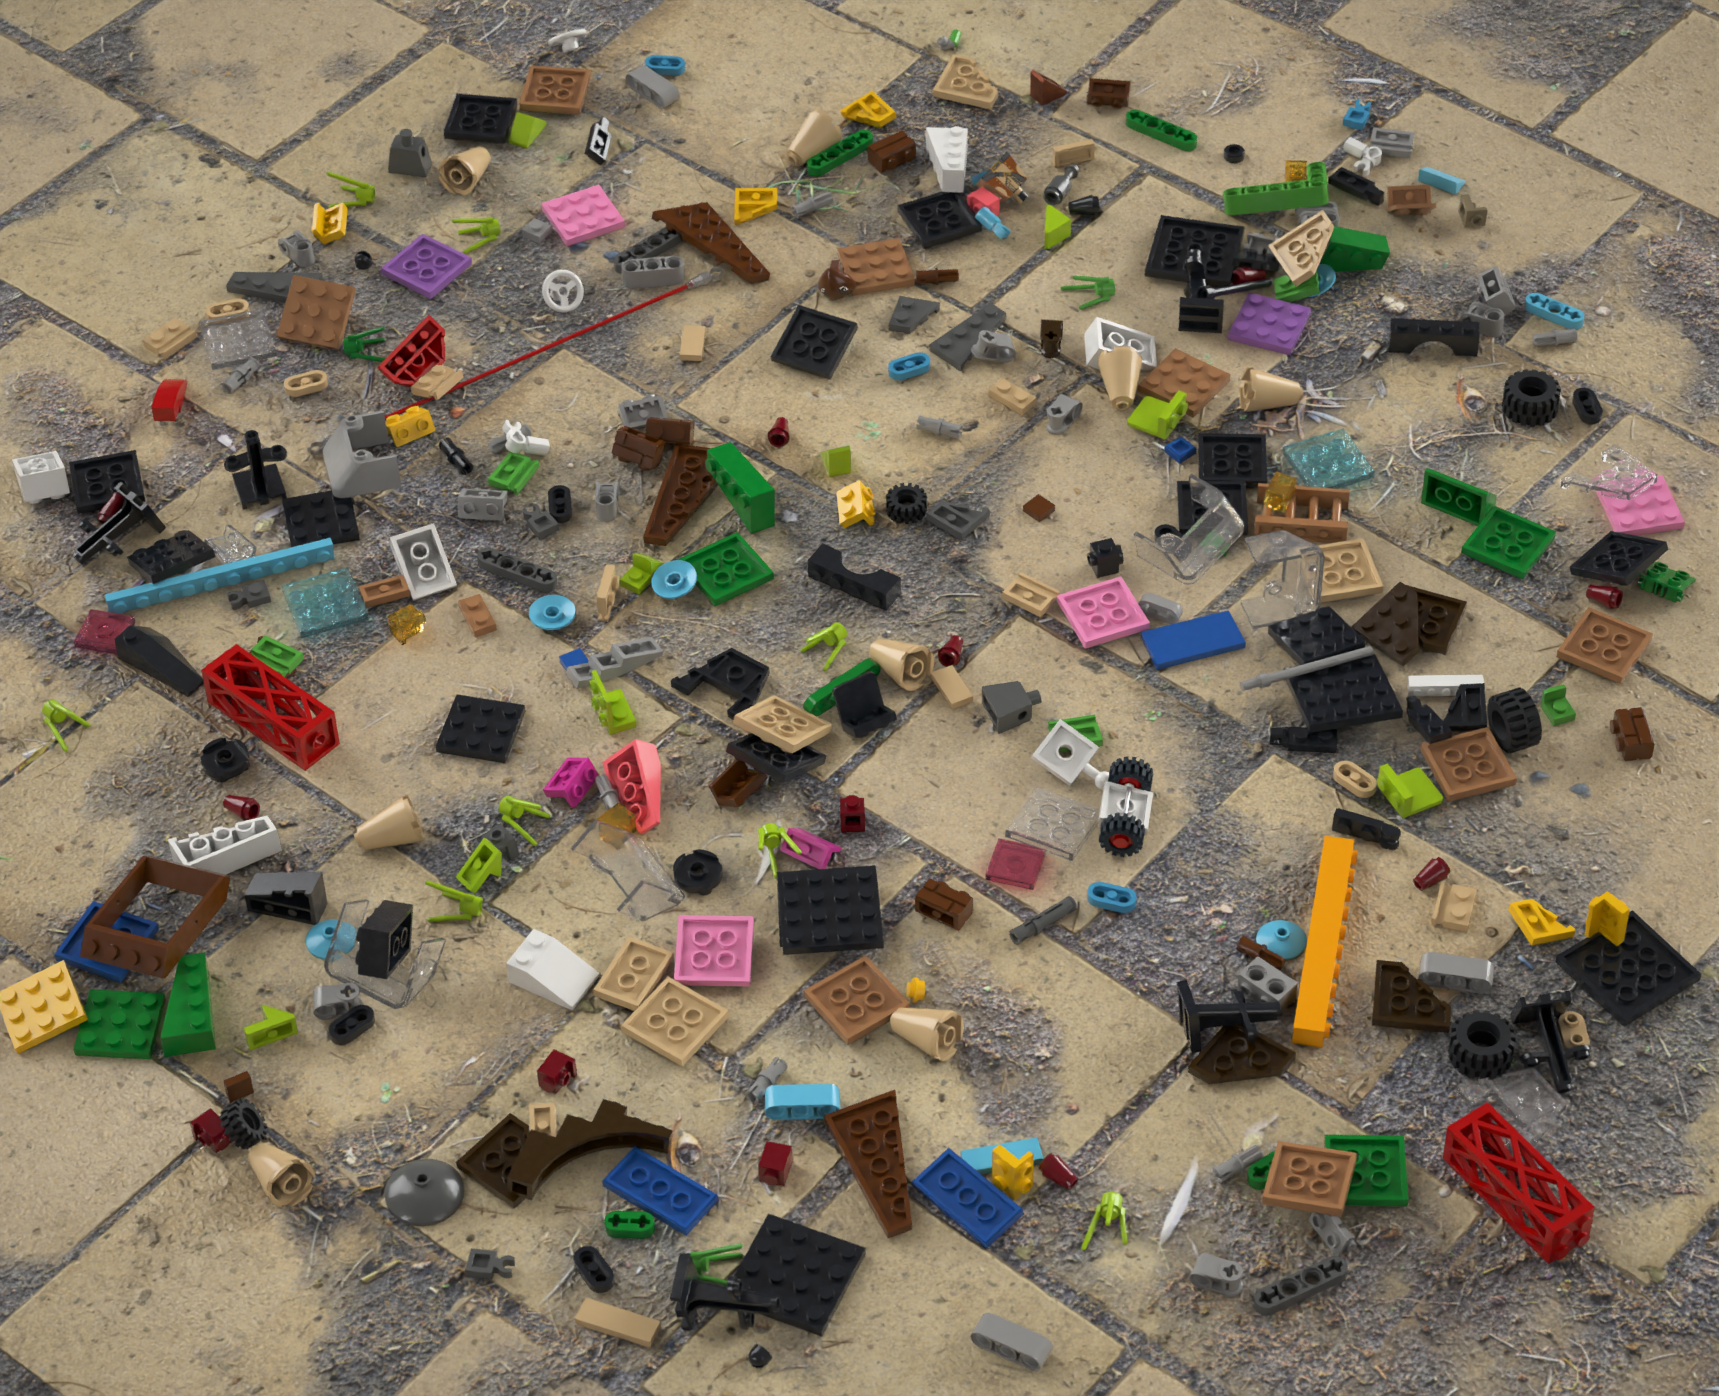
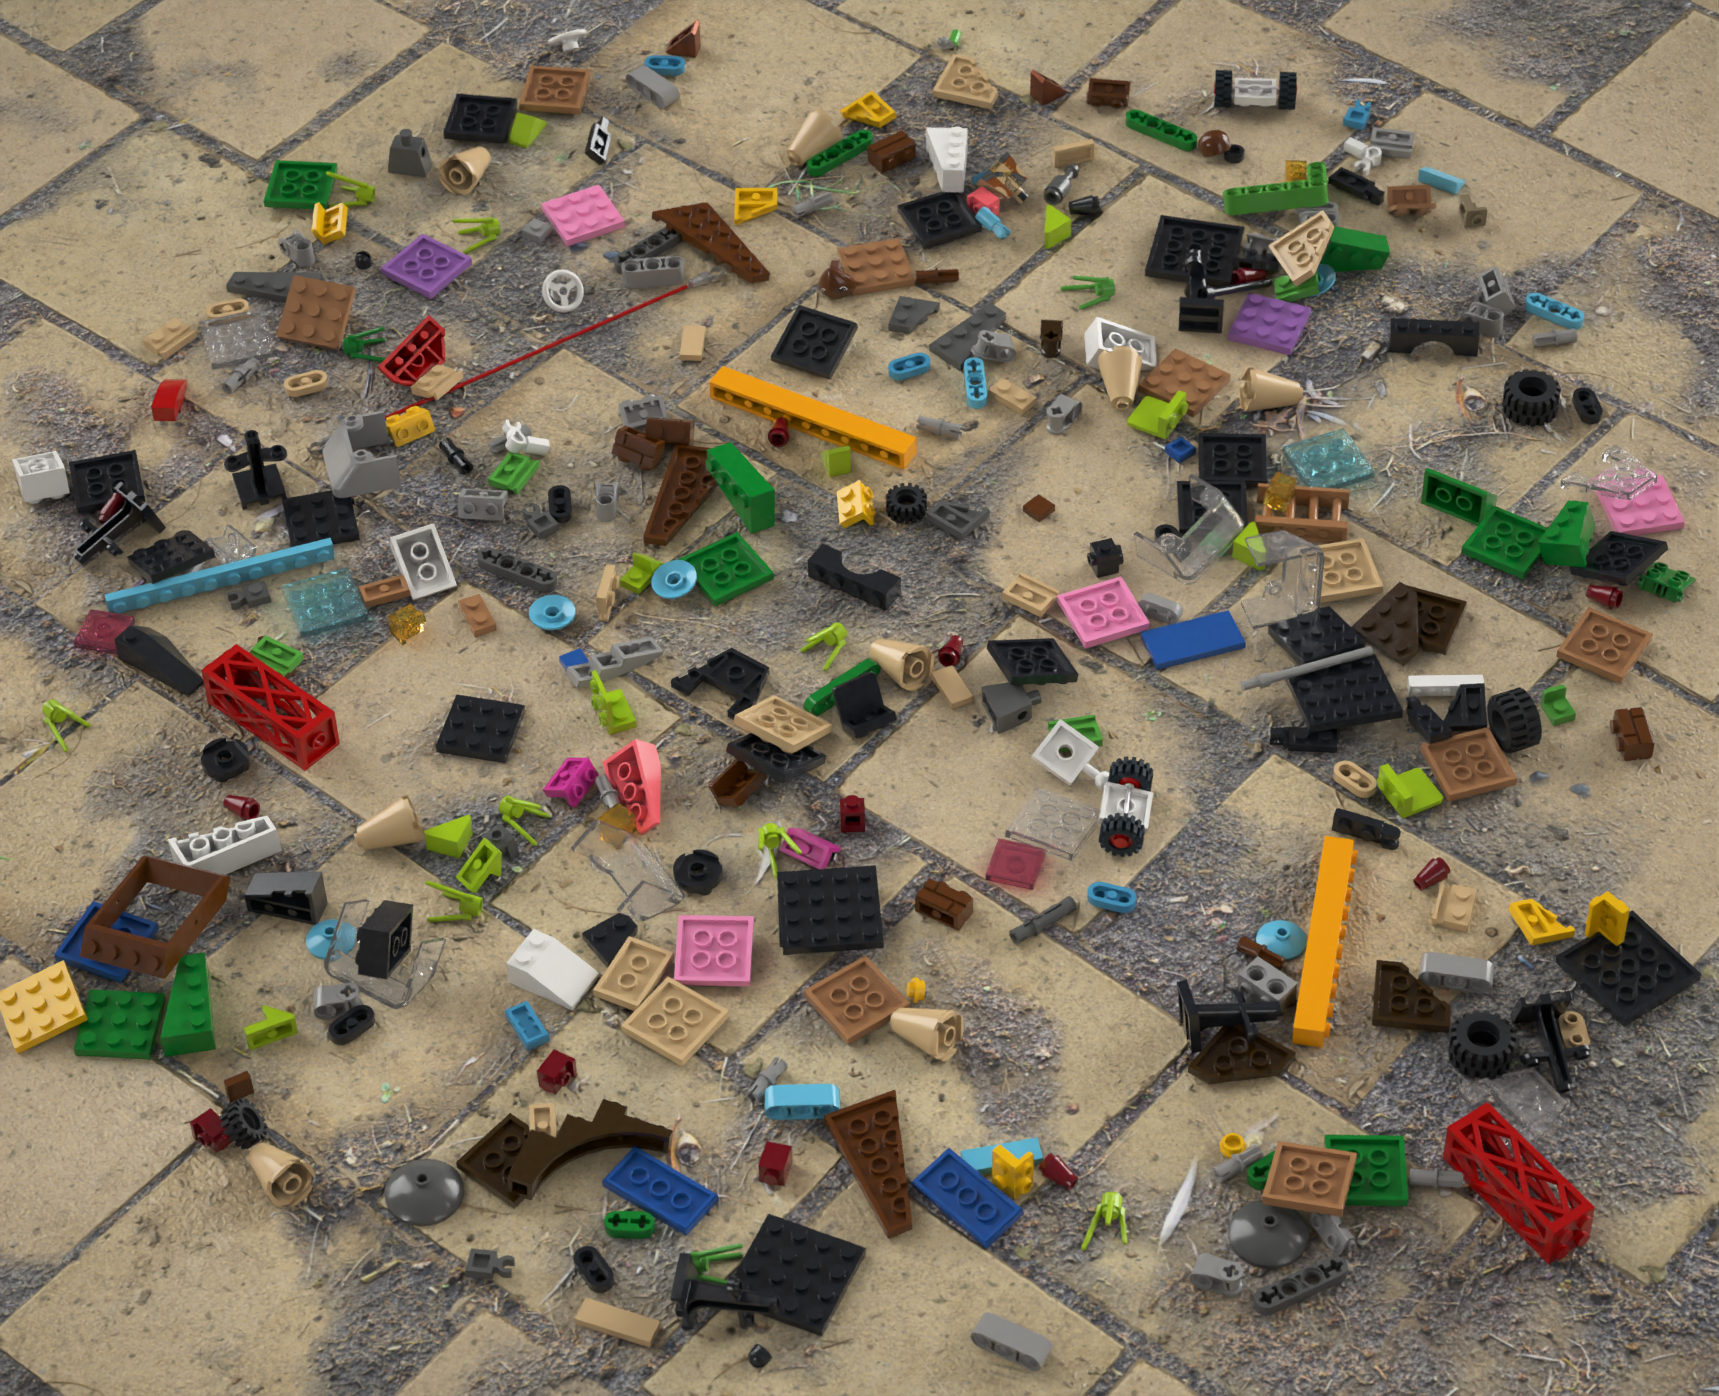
(300, 184): none -> green plate
(449, 837): none -> lime slope
(527, 1025): none -> dark azure plate
(609, 936): none -> black wing
(686, 42): none -> copper slope
(813, 417): none -> light orange brick
(978, 376): none -> medium azure beam
(1032, 661): none -> black plate
(1213, 143): none -> reddish brown hair
(1232, 1144): none -> yellow plate
(1240, 549): none -> lime slope
(1255, 90): none -> plate
(1267, 1244): none -> dark grey dish
(1436, 1178): none -> light grey axle
(1568, 536): none -> green wedge

